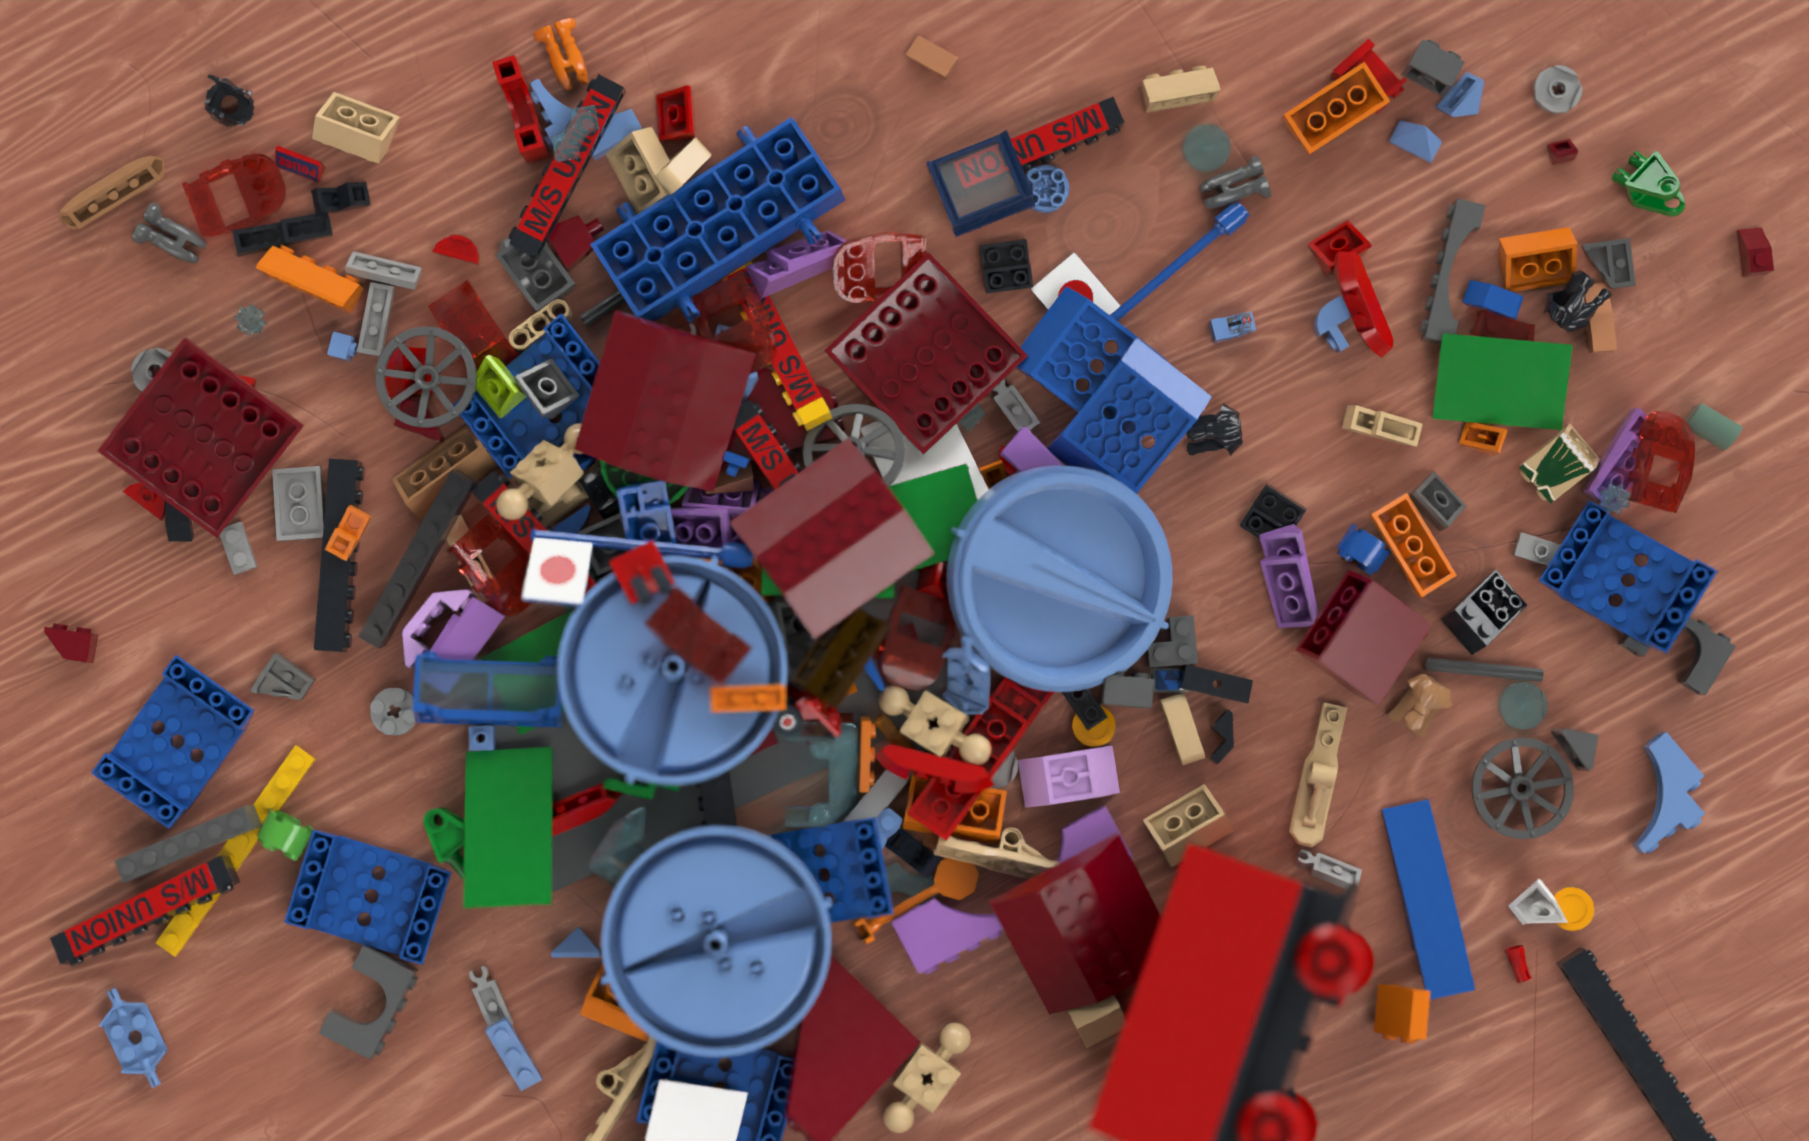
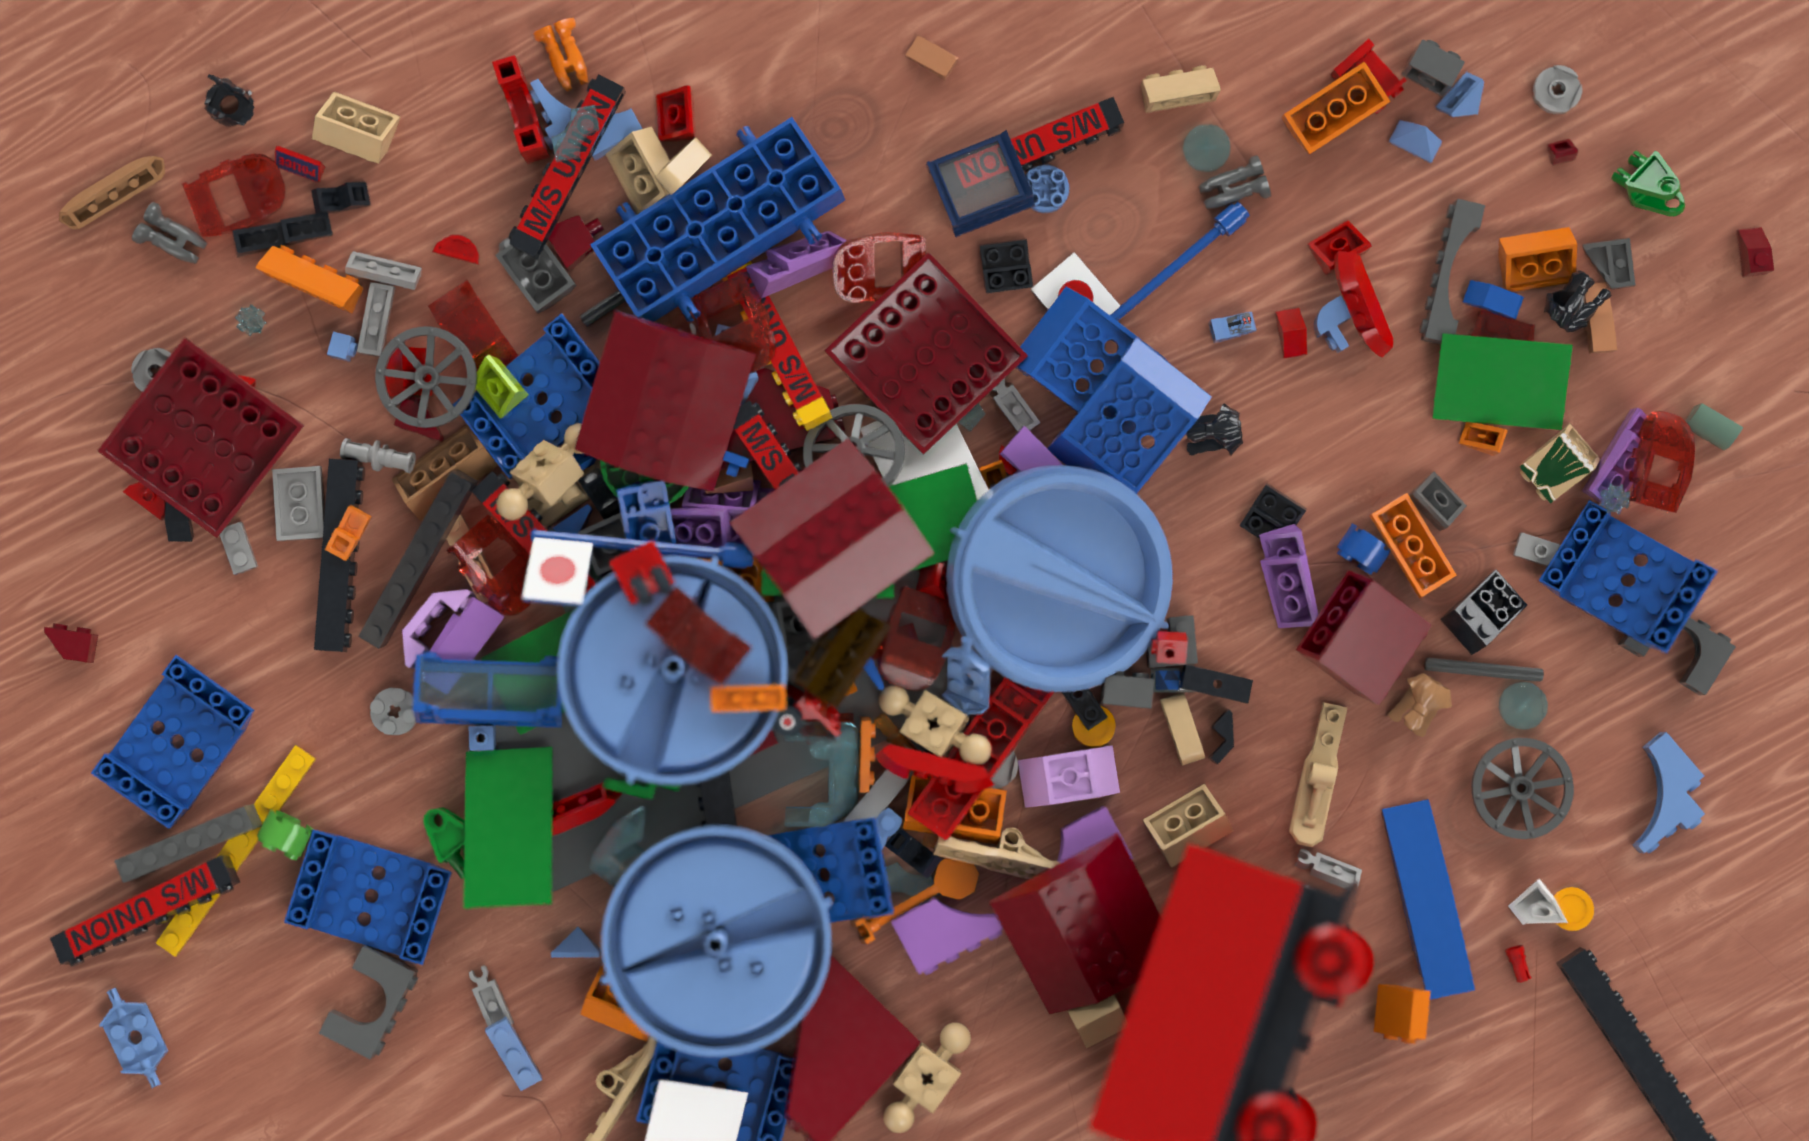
(283, 679): dark grey wing -> none
(377, 456): none -> light grey piece
(528, 327): tan beam -> none
(547, 388): dark grey slope -> none
(1170, 647): none -> red brick
(1292, 333): none -> red slope
(1382, 425): tan slope -> none
(1578, 746): dark grey slope -> none

